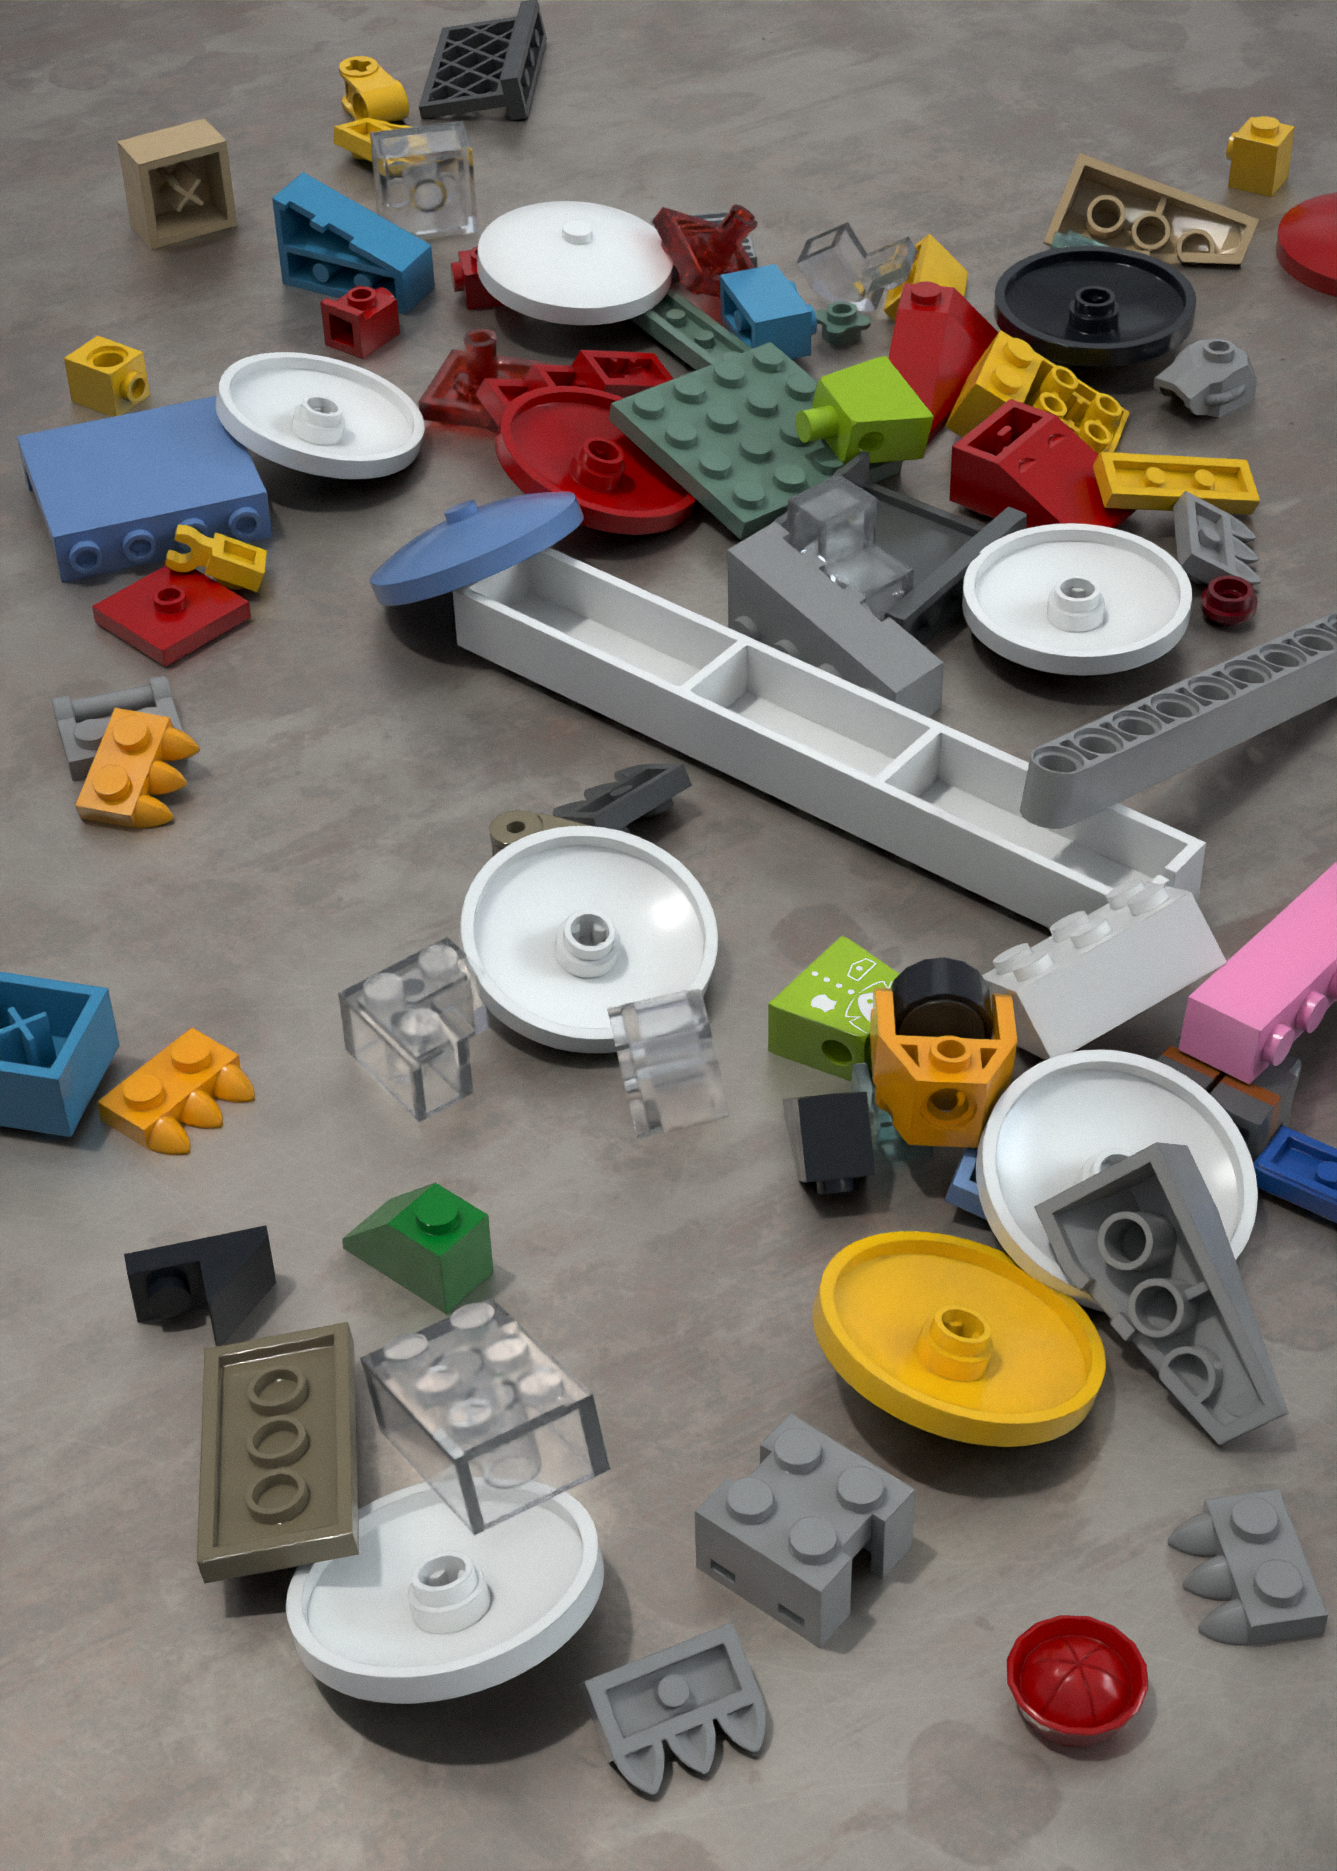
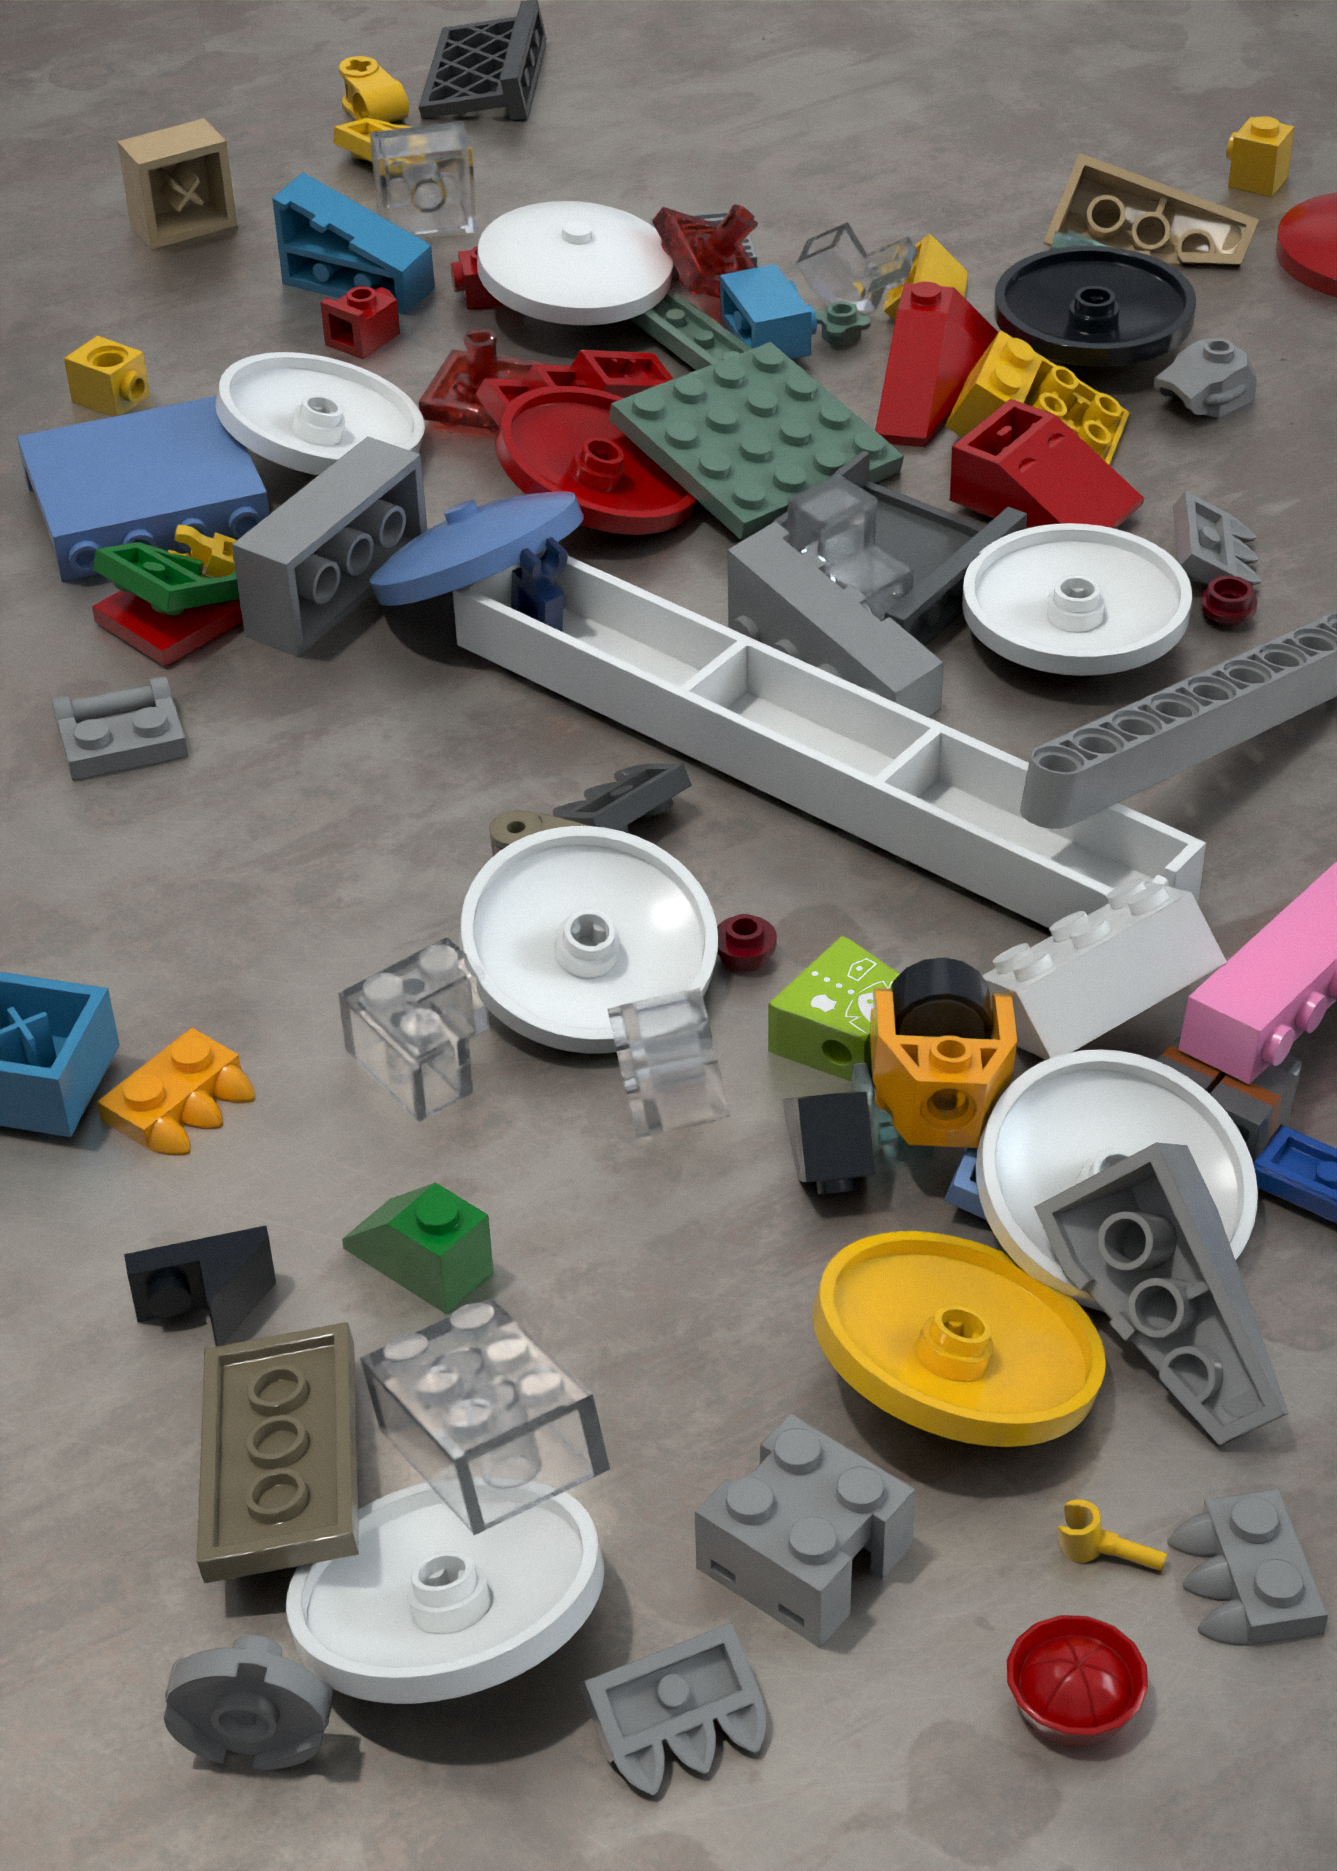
(132, 769): light orange plate -> none
(163, 578): none -> green wing
(247, 1704): none -> light grey plate
(321, 546): none -> light grey brick
(535, 587): none -> dark blue plate
(746, 942): none -> dark red plate
(867, 411): lime torso -> none
(1088, 1539): none -> yellow hand
(1160, 480): yellow plate -> none

